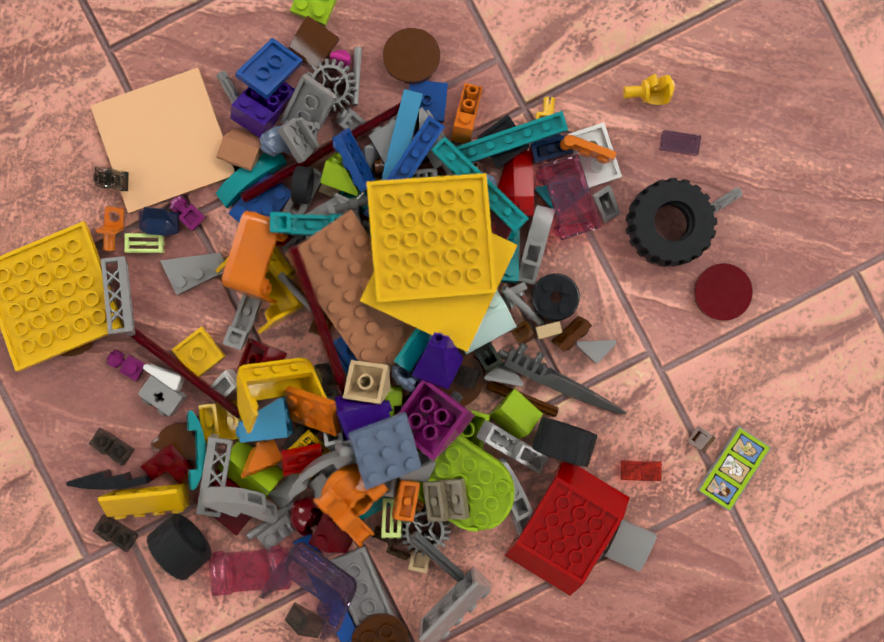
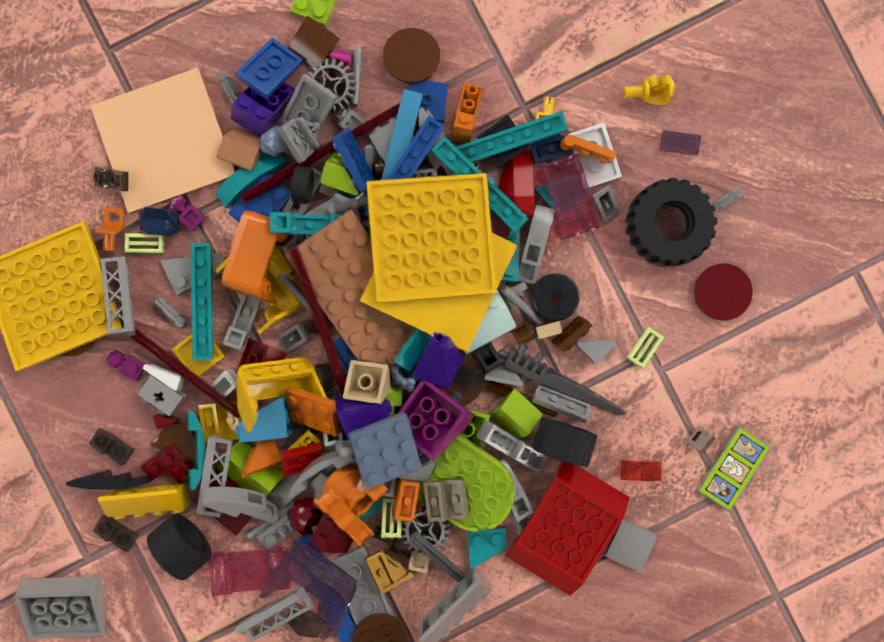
(62, 607): none -> light grey slope
(163, 421): none -> dark red slope
(170, 312): none -> light grey axle
(202, 301): none -> teal plate
(274, 610): none -> light grey fence
(294, 337): none -> light grey slope
(386, 571): none -> pearl gold wing
(485, 544): none -> teal wing
(561, 403): none -> light grey tile
(636, 360): none -> yellowish green tile

